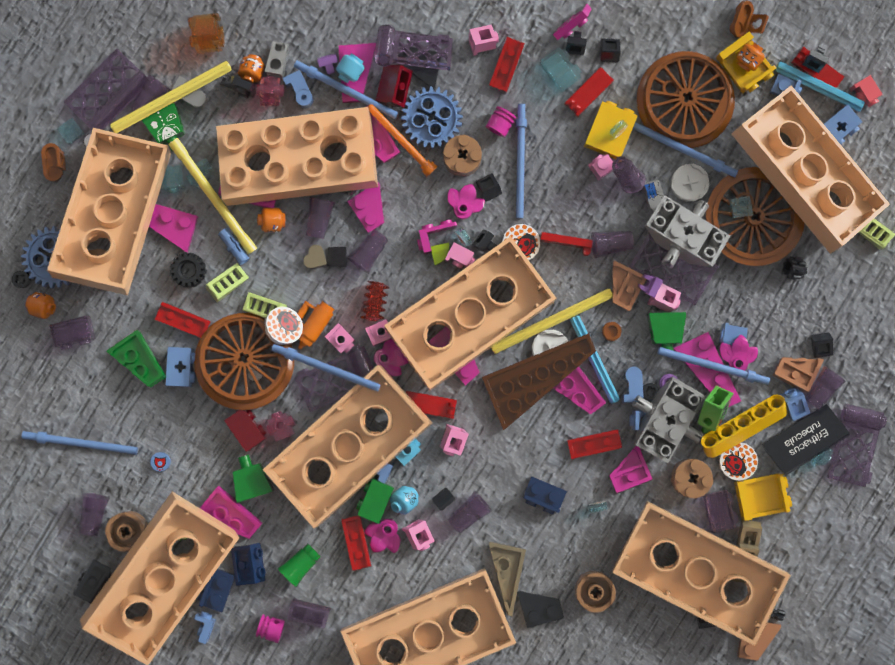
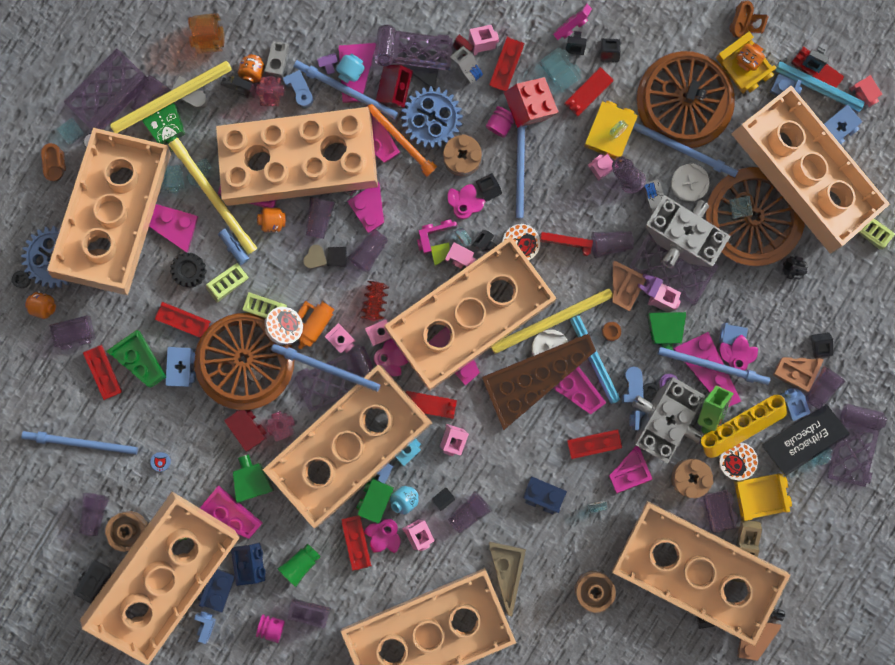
(102, 372): none -> red hinge
(460, 42): none -> dark red tile
(467, 65): none -> light grey leg
(530, 102): none -> brick
(539, 608): black wing -> none
(694, 93): none -> black tile

